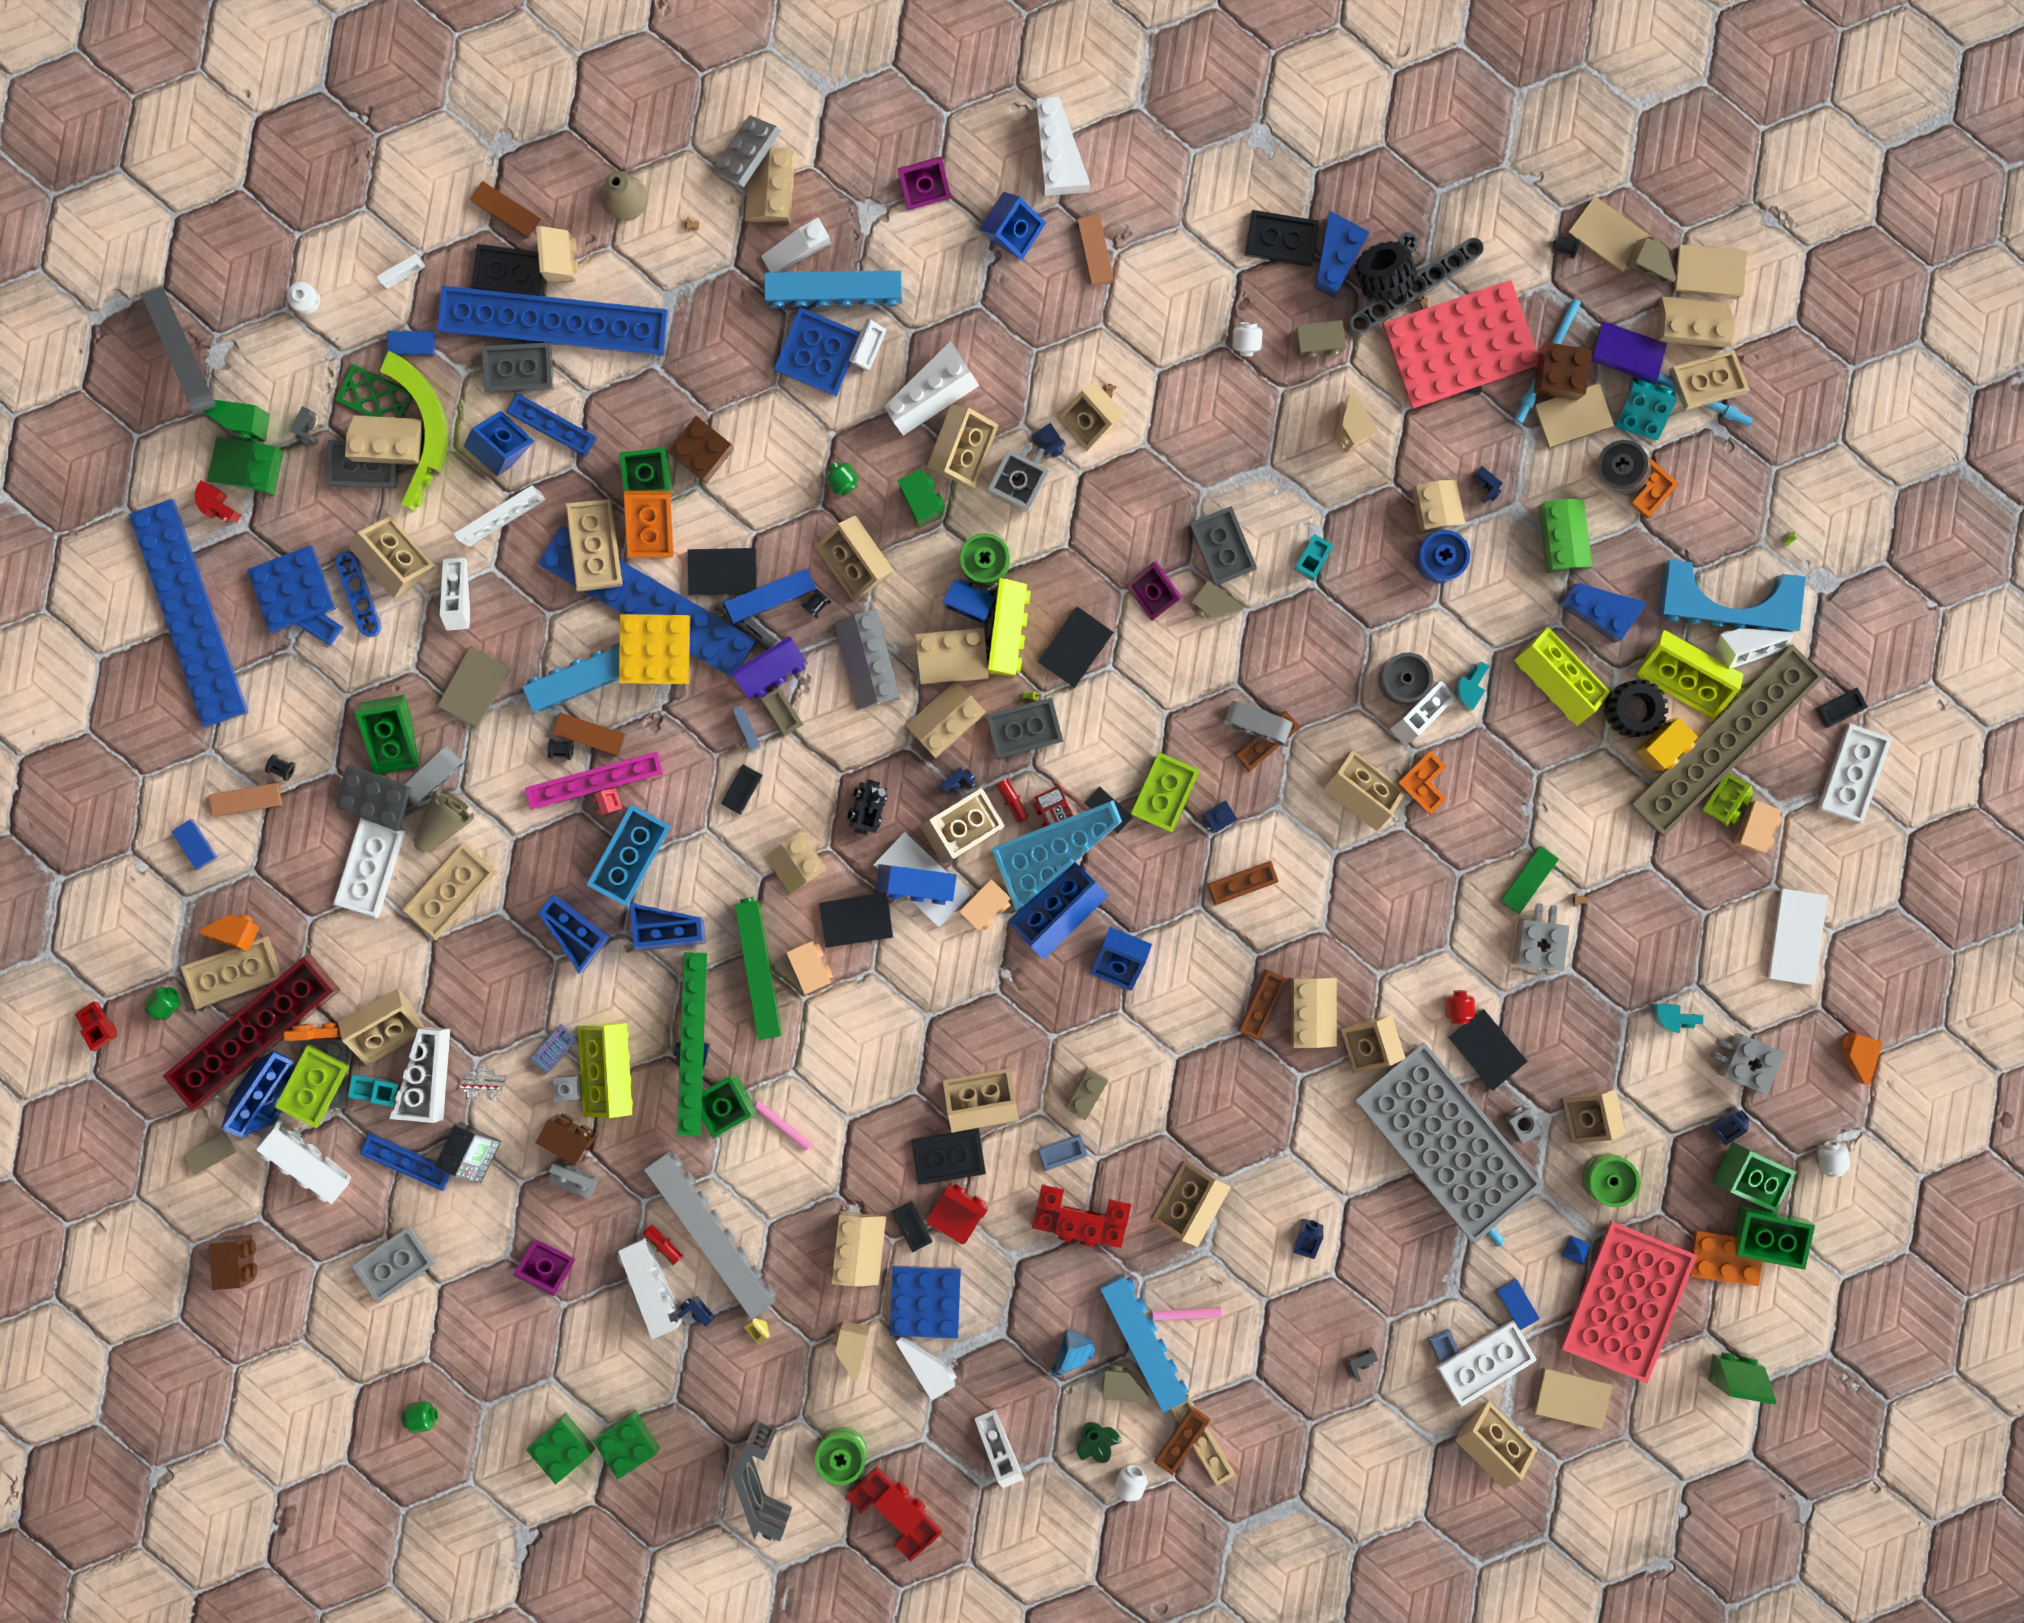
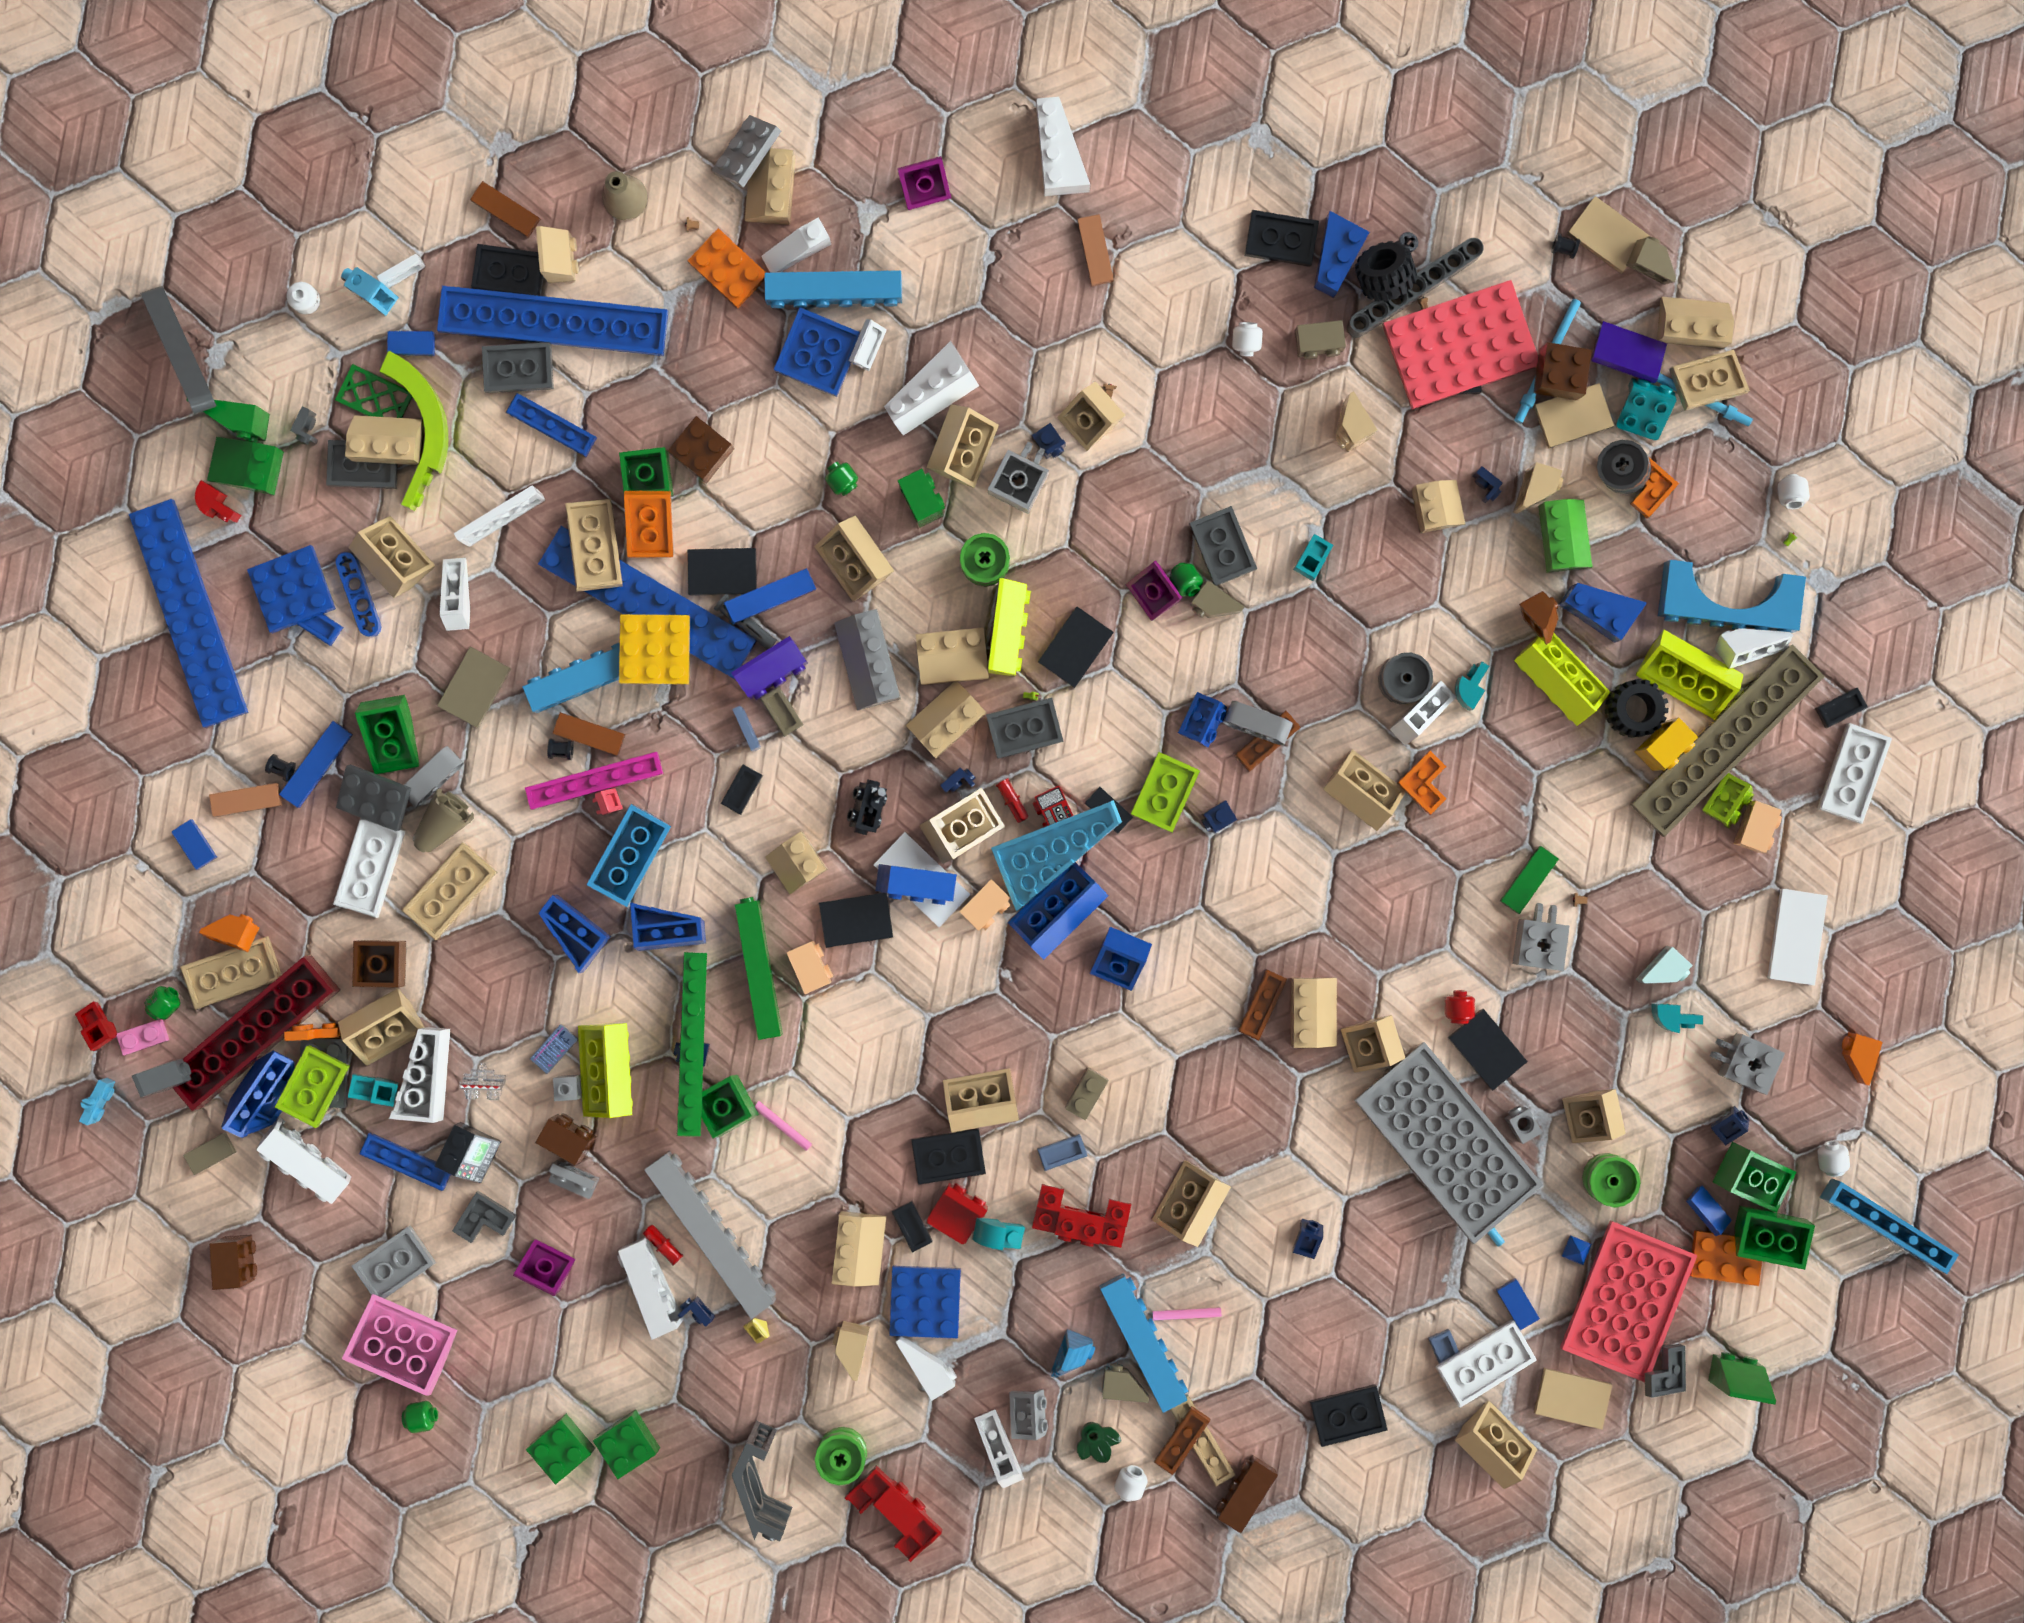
(94, 1104): none -> medium azure plate
(142, 1037): none -> bright pink plate
(162, 1078): none -> dark grey slope
(316, 764): none -> blue tile
(369, 289): none -> medium azure torso
(379, 963): none -> reddish brown brick
(400, 1345): none -> bright pink slope
(483, 1211): none -> dark grey plate
(498, 443): blue slope -> none
(727, 268): none -> orange plate
(813, 600): black bush -> none
(969, 601): blue slope -> none
(997, 1234): none -> teal brick
(1012, 225): blue slope -> none
(1028, 1414): none -> light grey bracket
(1186, 579): none -> green head
(1203, 719): none -> blue bracket
(1242, 882): dark orange tile -> none
(1245, 1493): none -> reddish brown brick
(1348, 1415): none -> black tile
(1363, 1360): dark grey bracket -> none
(1453, 548): blue wheel -> none
(1537, 485): none -> tan slope
(1541, 615): none -> dark orange slope
(1666, 967): none -> light aqua slope
(1671, 1377): none -> dark grey plate
(1709, 1210): none -> blue tile
(1710, 270): tan tile -> none
(1793, 491): none -> white head
(1889, 1226): none -> dark azure brick

